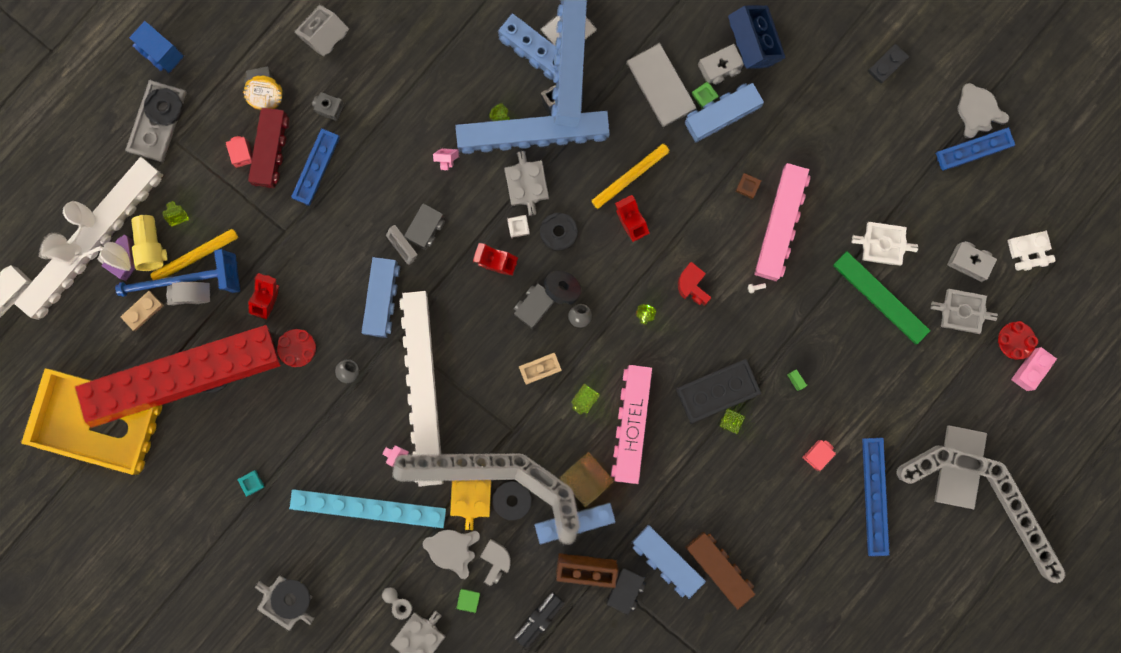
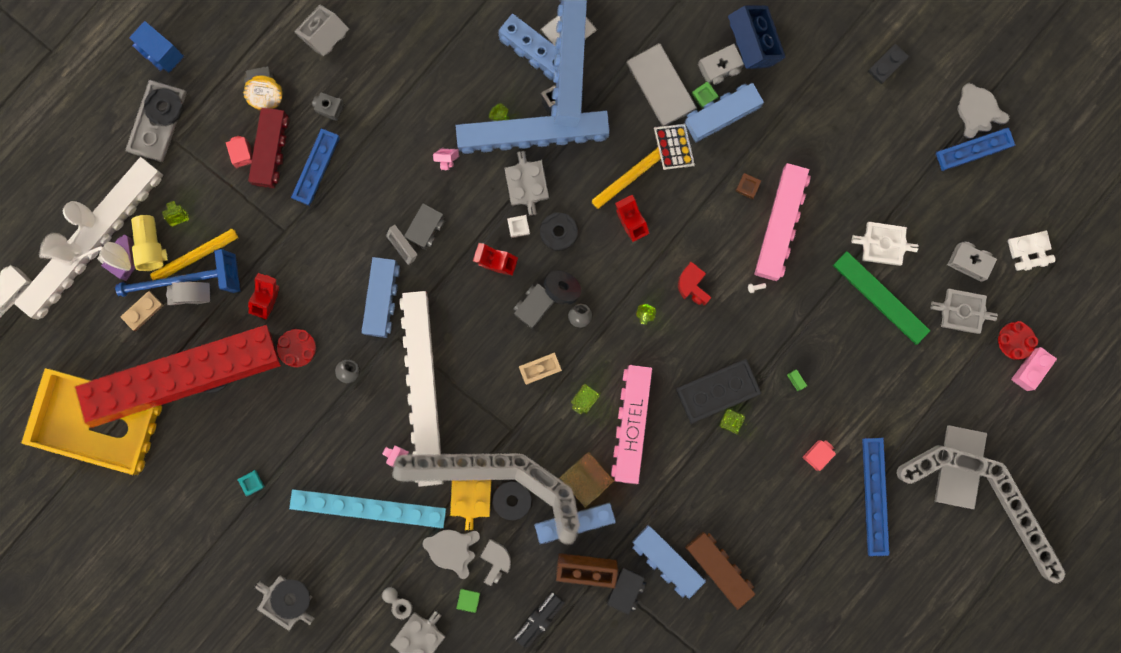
(674, 146): none -> sticker

